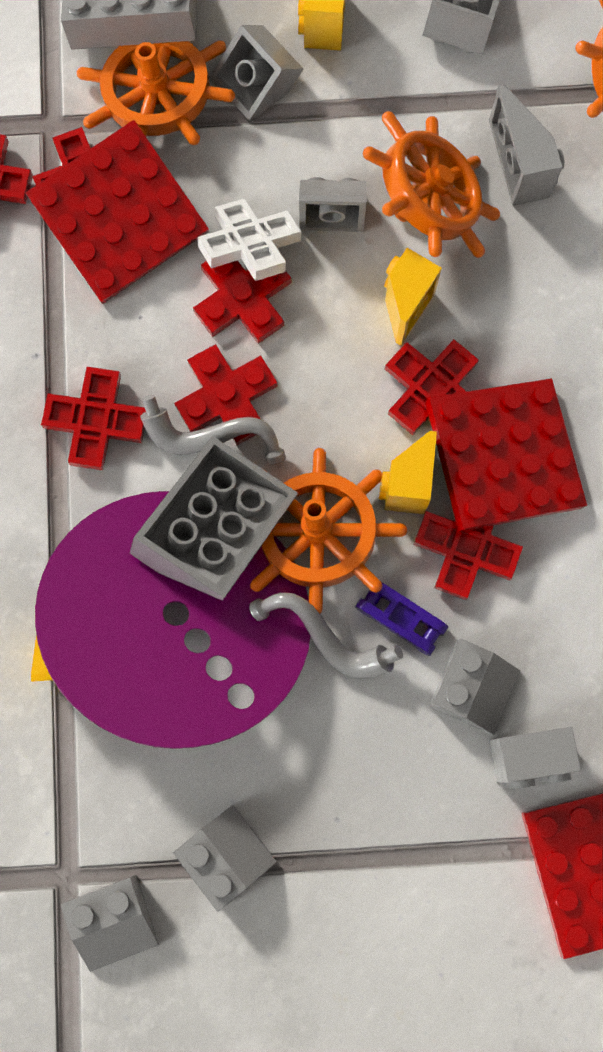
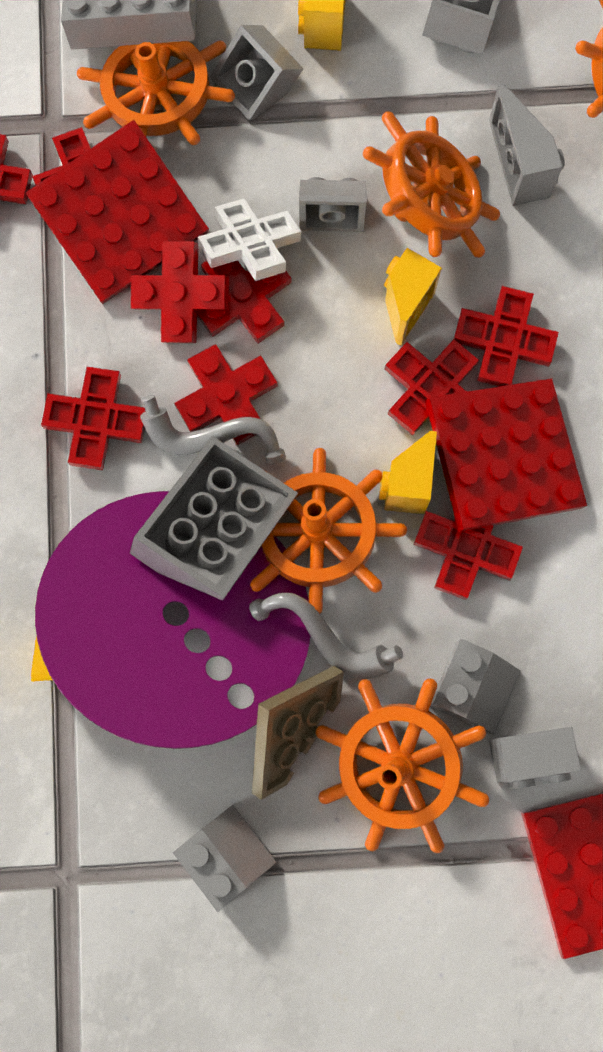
(110, 923): light grey slope -> none
(179, 292): none -> red plate
(288, 727): none -> dark tan plate
(401, 766): none -> orange piece
(402, 618): dark purple plate -> none
(505, 337): none -> red plate

